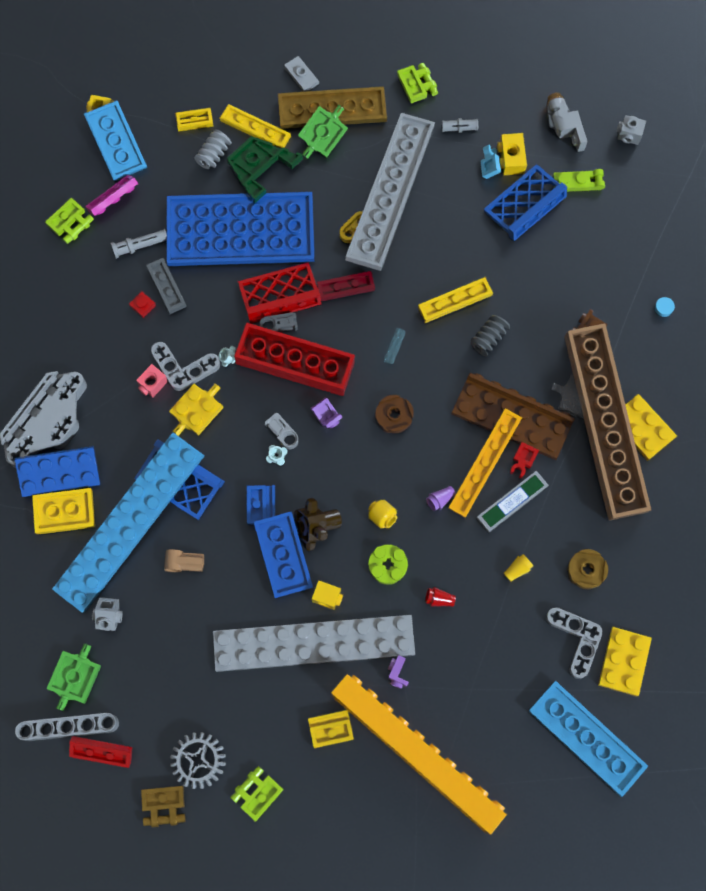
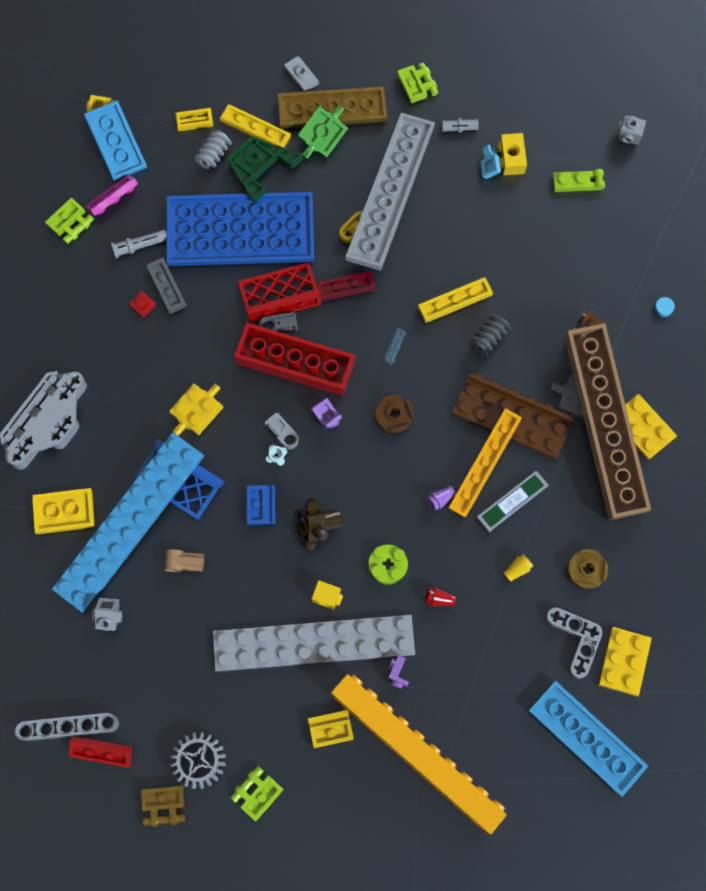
(57, 471): blue plate -> none
(73, 677): bright green plate -> none
(151, 373): coral brick -> none
(179, 373): light grey beam -> none
(227, 355): light aqua plate -> none
(283, 554): blue plate -> none
(382, 514): yellow head -> none
(524, 457): red plate -> none
(538, 209): blue fence -> none
(565, 122): light grey plate -> none

